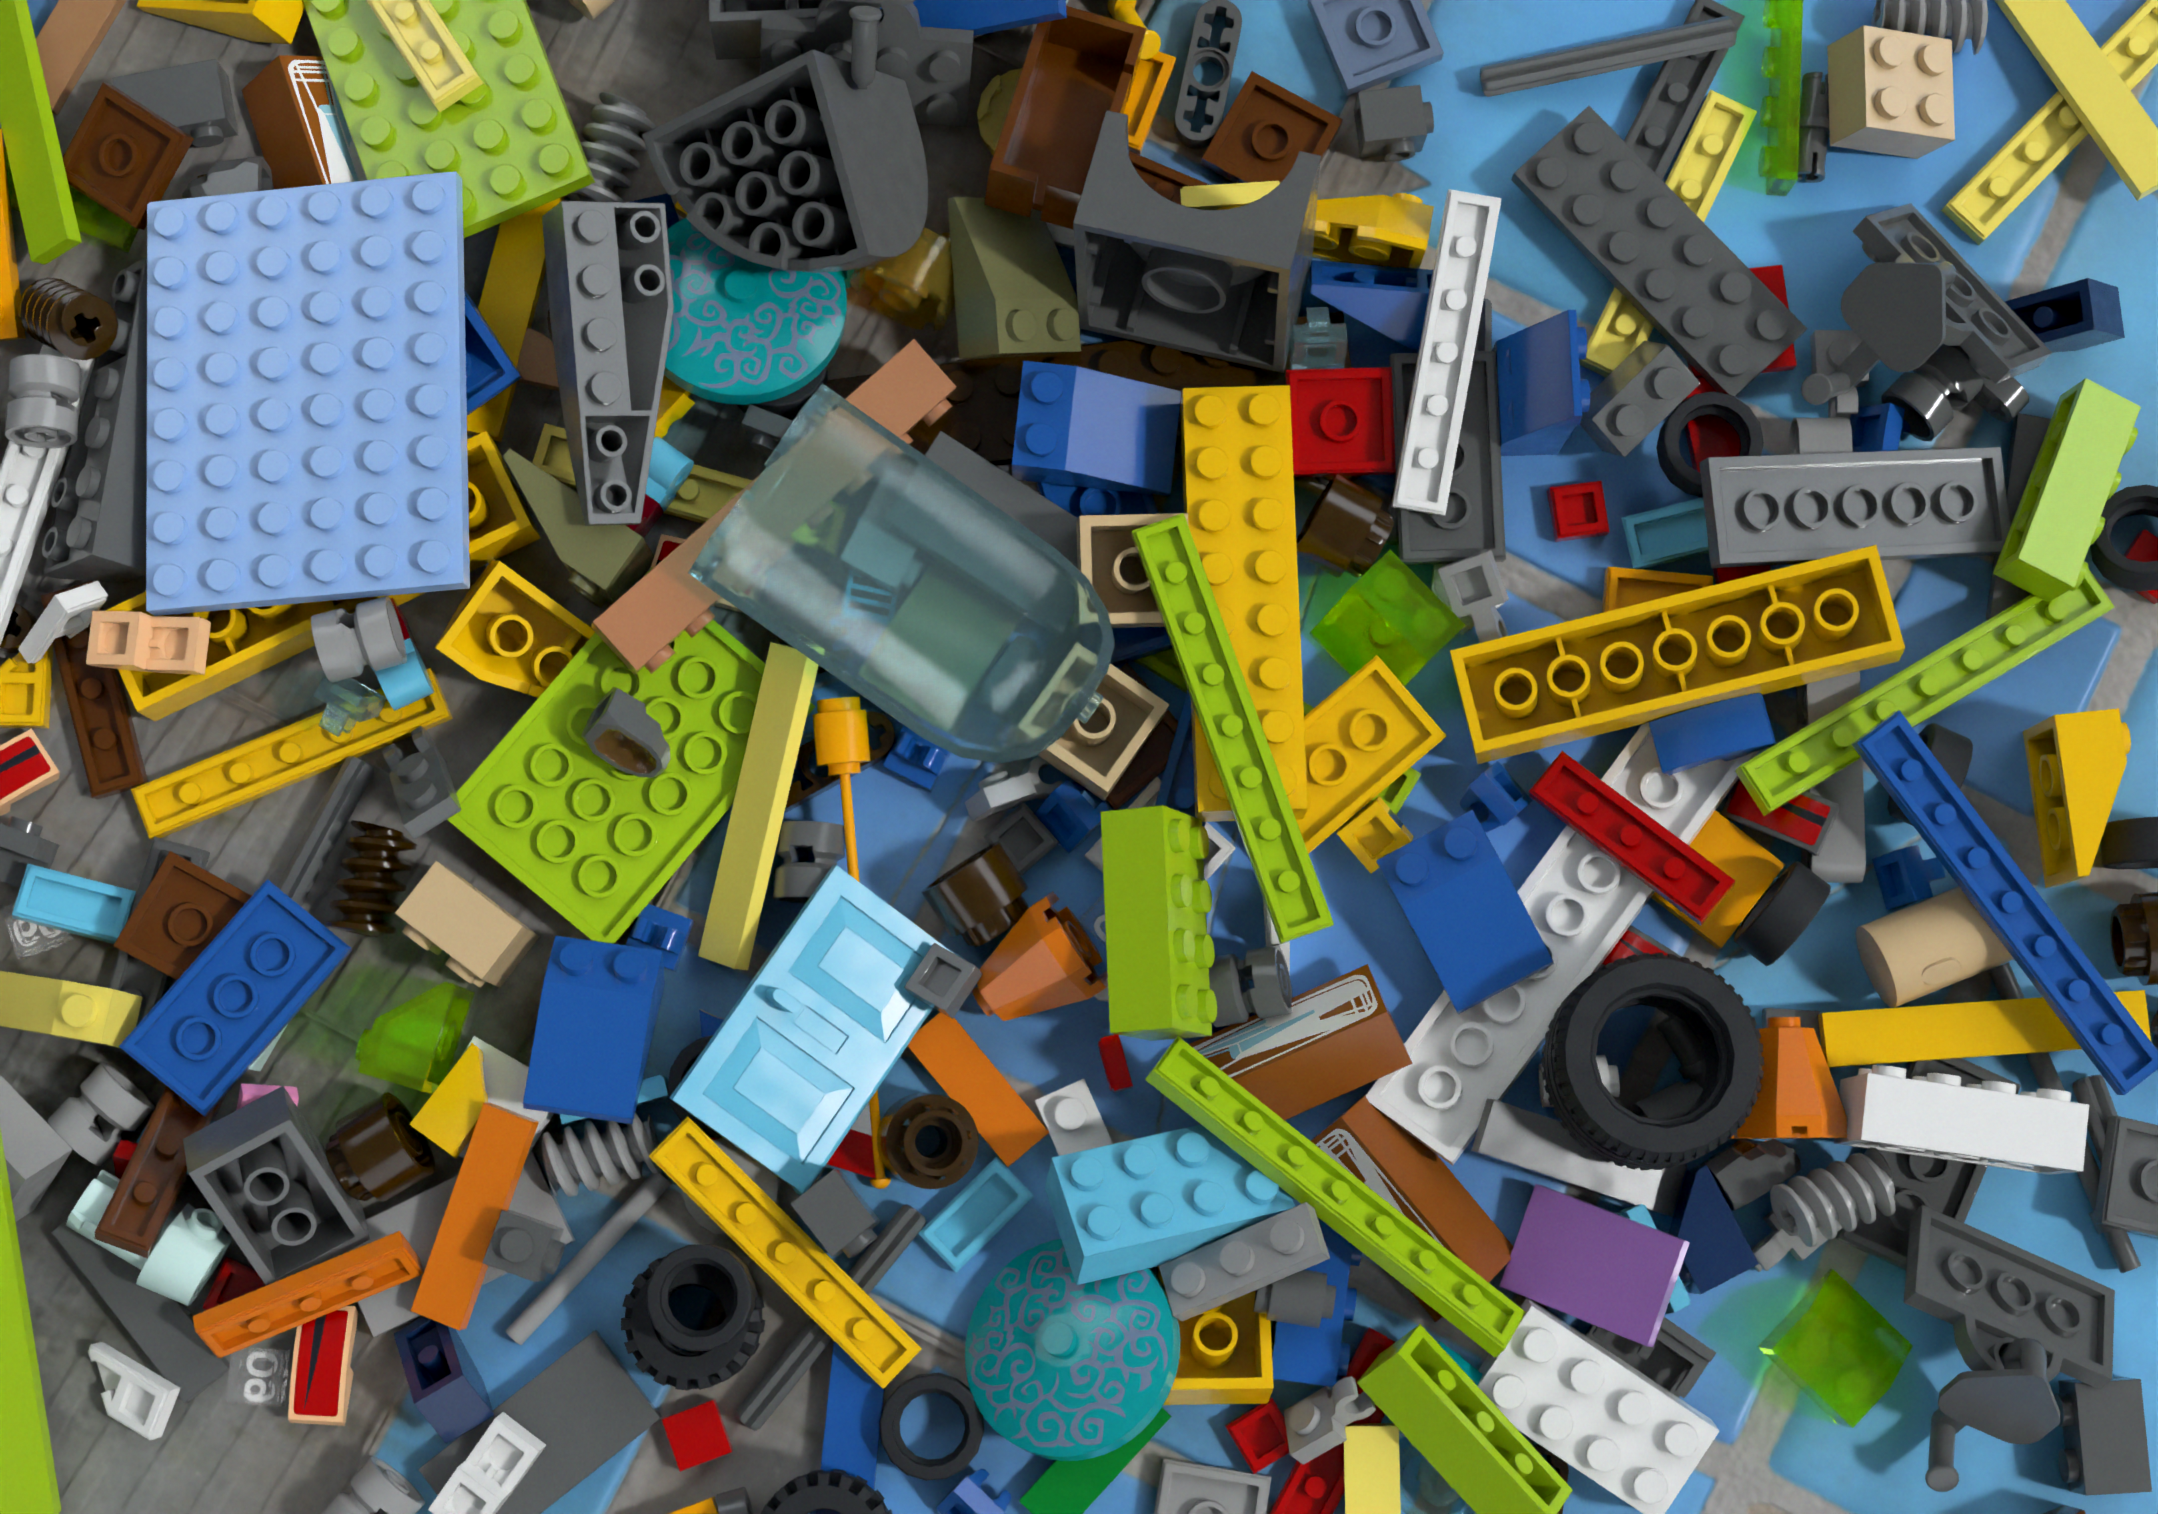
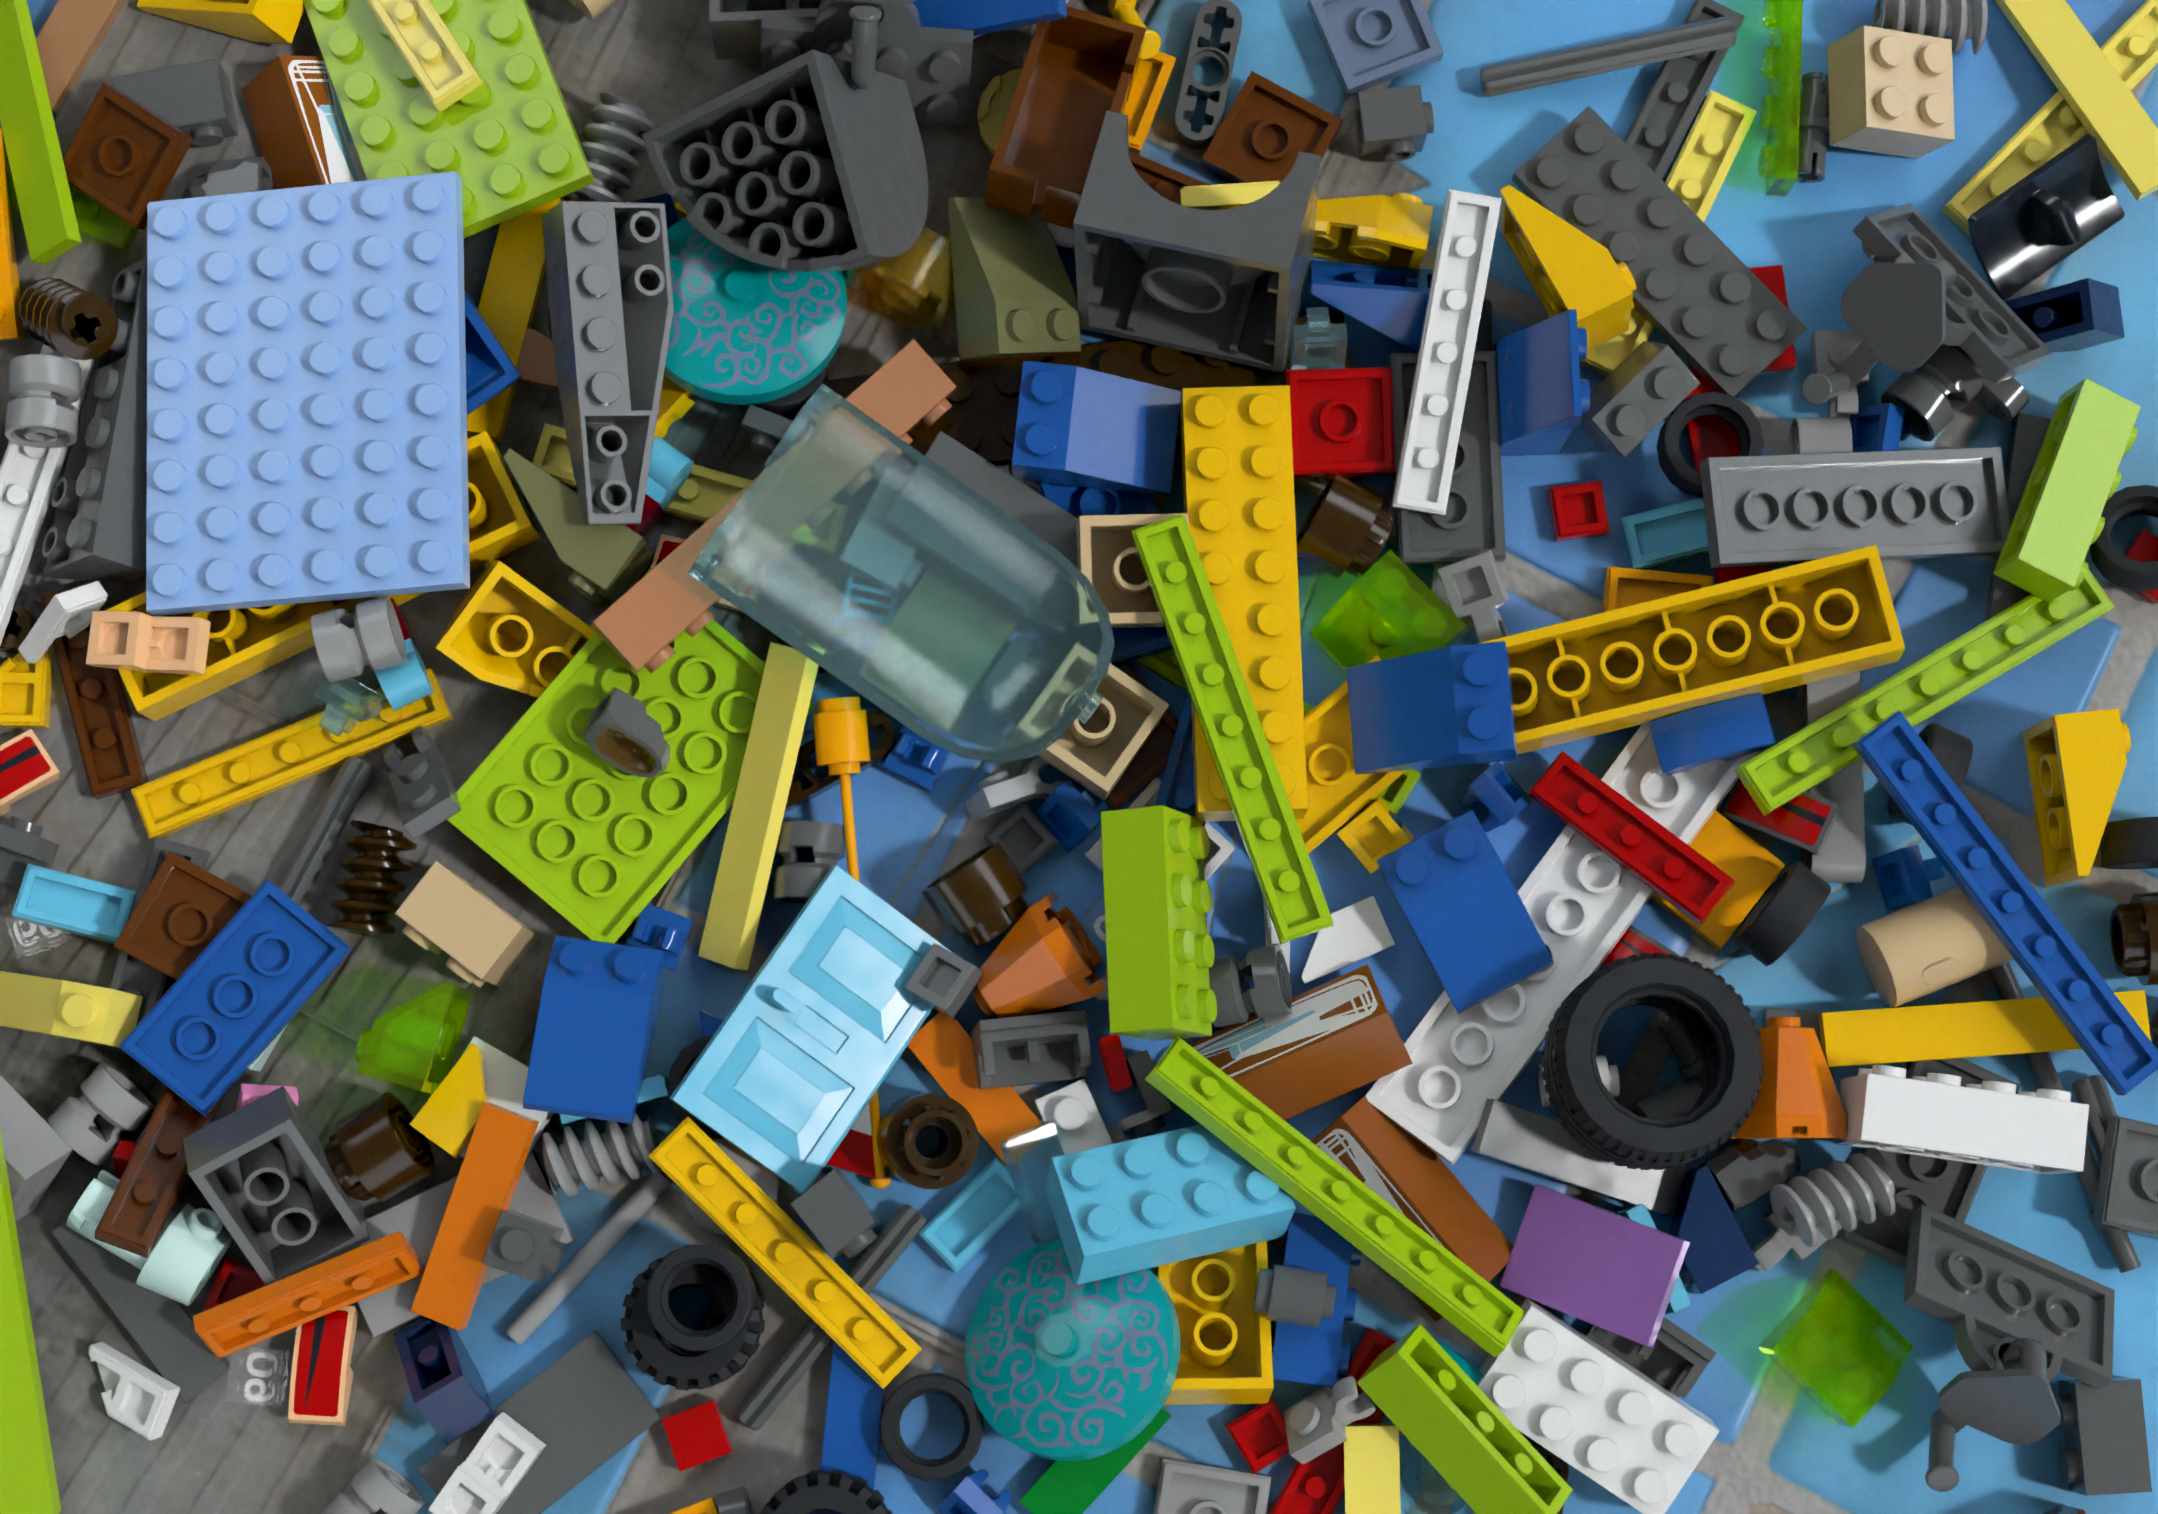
(1028, 1162): none -> clear light blue tile
(1031, 1049): none -> dark grey hinge
(1154, 1101): none -> dark grey bracket
(1244, 1261): light grey plate -> none
(1356, 934): none -> white tile
(1433, 709): none -> blue slope
(1567, 268): none -> yellow slope
(2044, 218): none -> black shield

